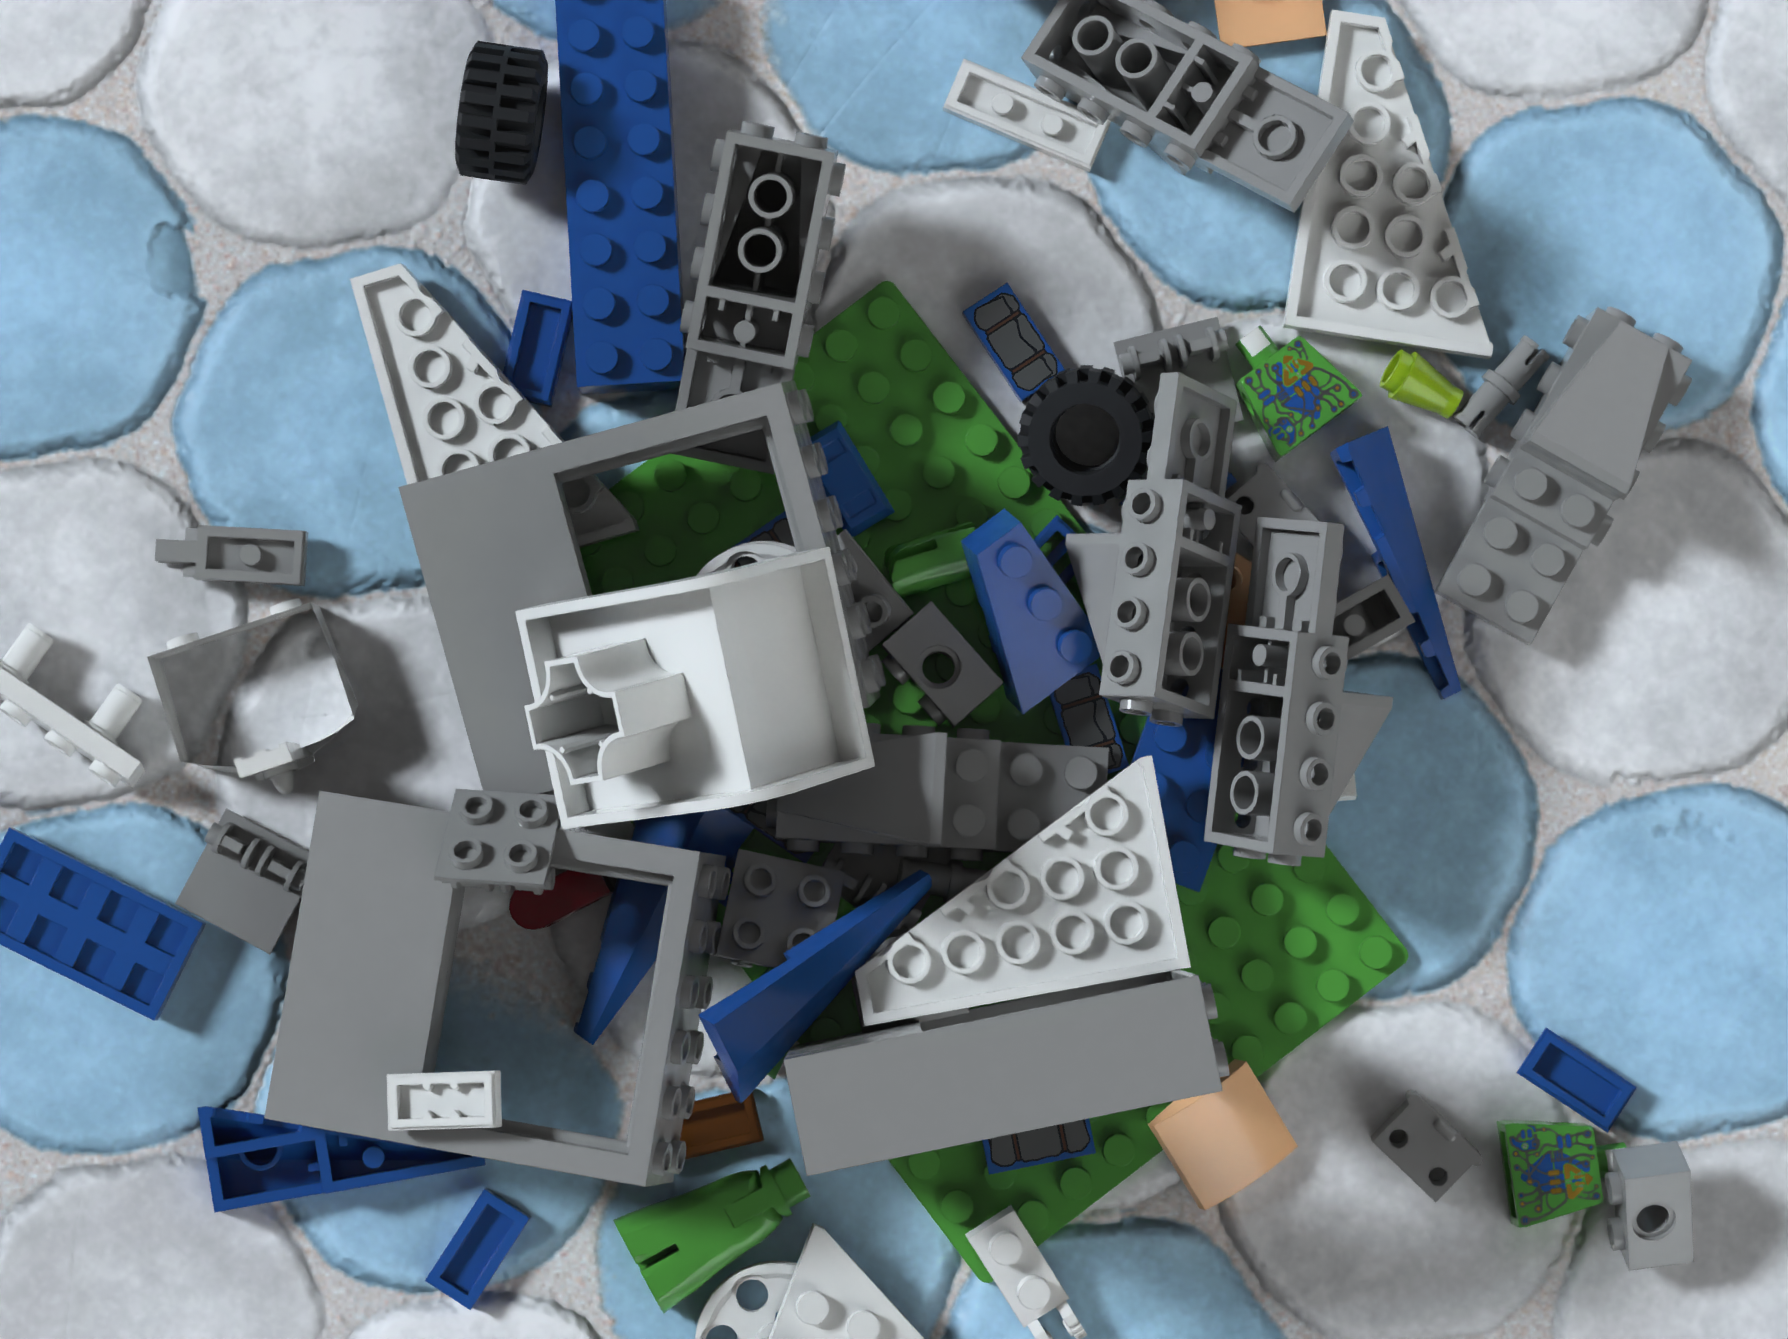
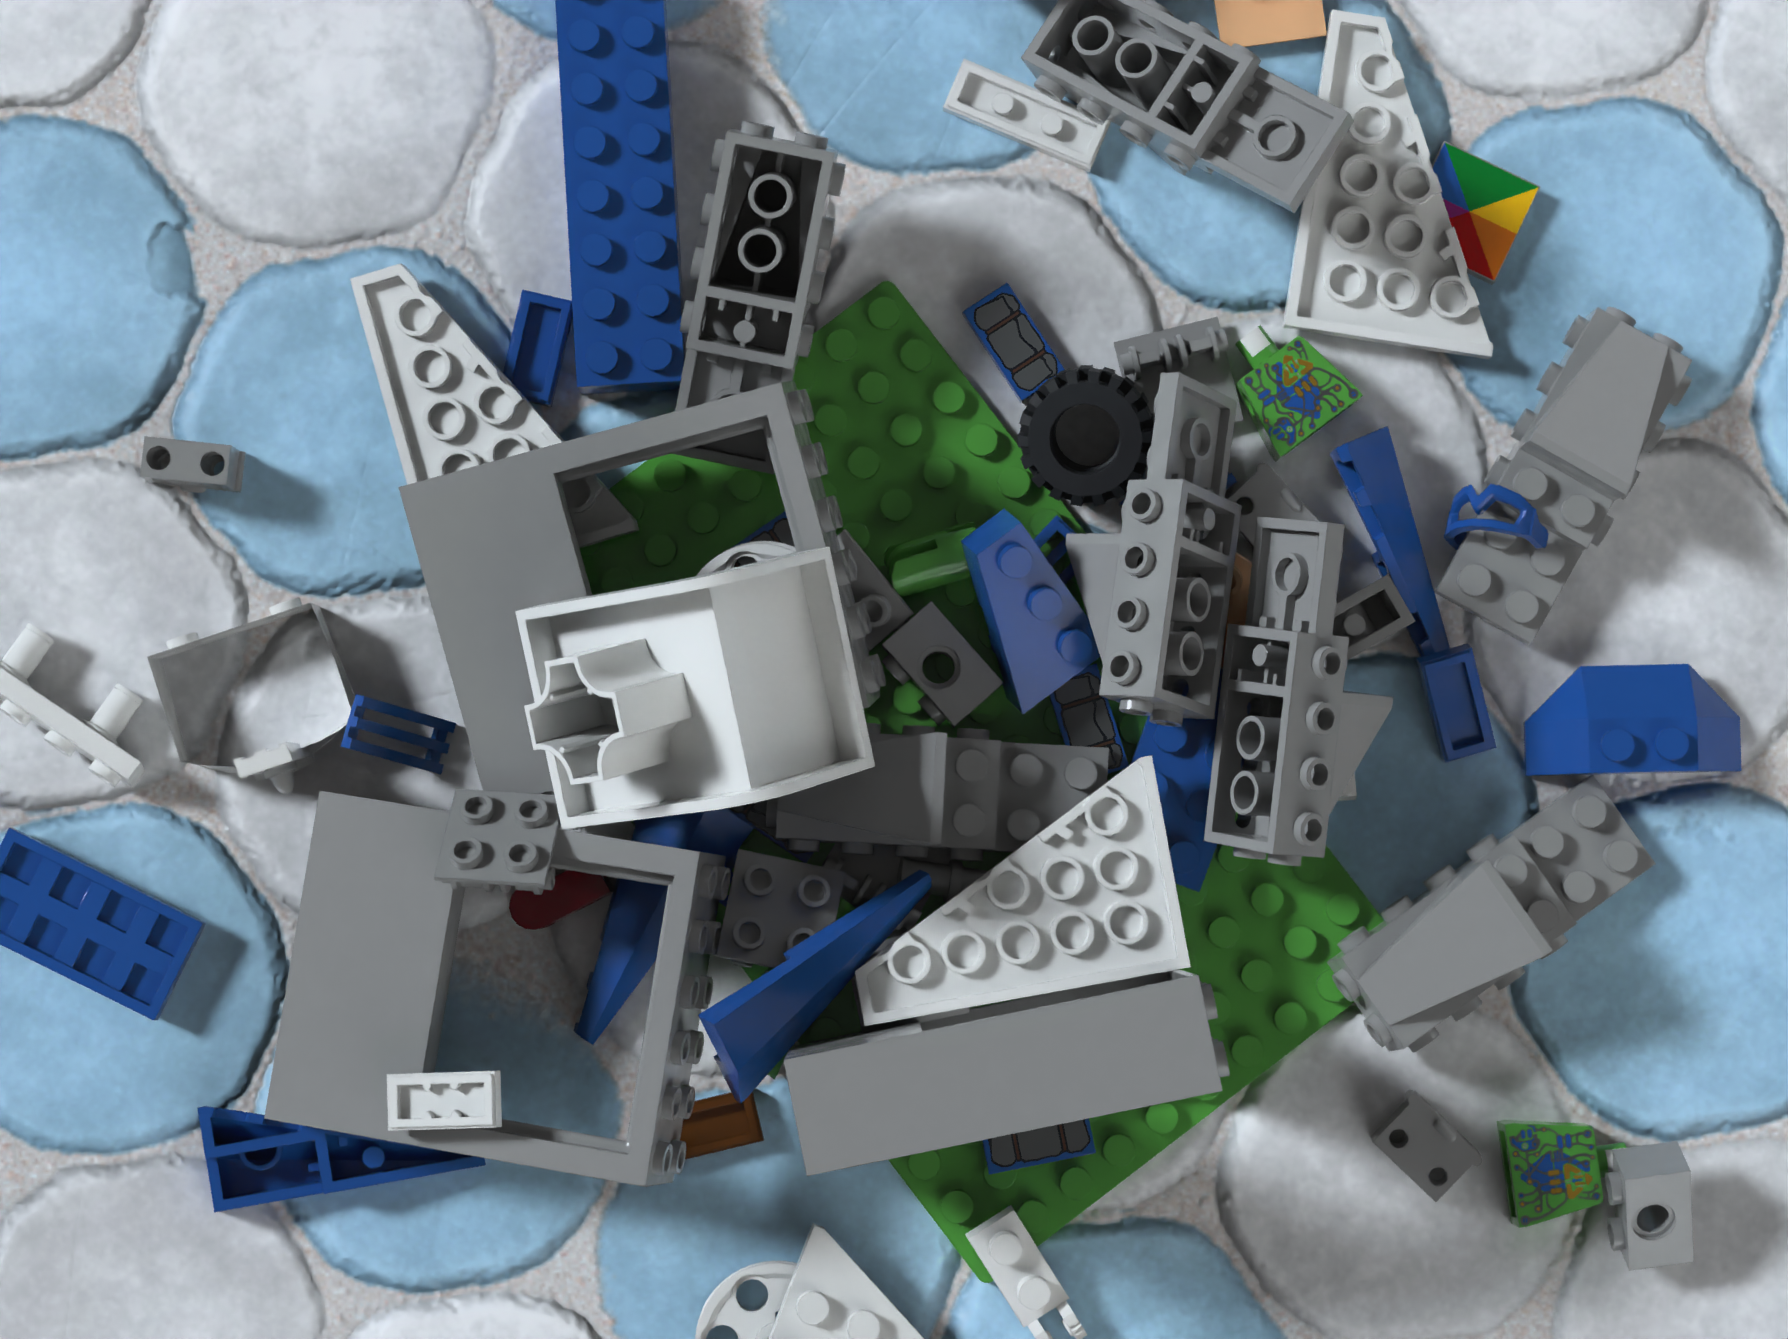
(192, 464): none -> light grey piece
(238, 554): light grey hinge -> none
(246, 881): light grey hinge -> none
(436, 744): none -> blue tile
(478, 1248): blue tile -> none
(501, 112): black tyre -> none
(702, 1231): bright green piece -> none
(851, 481): blue tile -> none
(1223, 1137): light nougat slope -> none
(1419, 384): lime cone -> none
(1456, 702): none -> blue tile
(1483, 207): none -> tile
(1487, 917): none -> light grey wedge
(1501, 386): light grey pin -> none
(1525, 526): none -> blue helmet
(1576, 1080): blue tile -> none
(1632, 724): none -> blue wedge

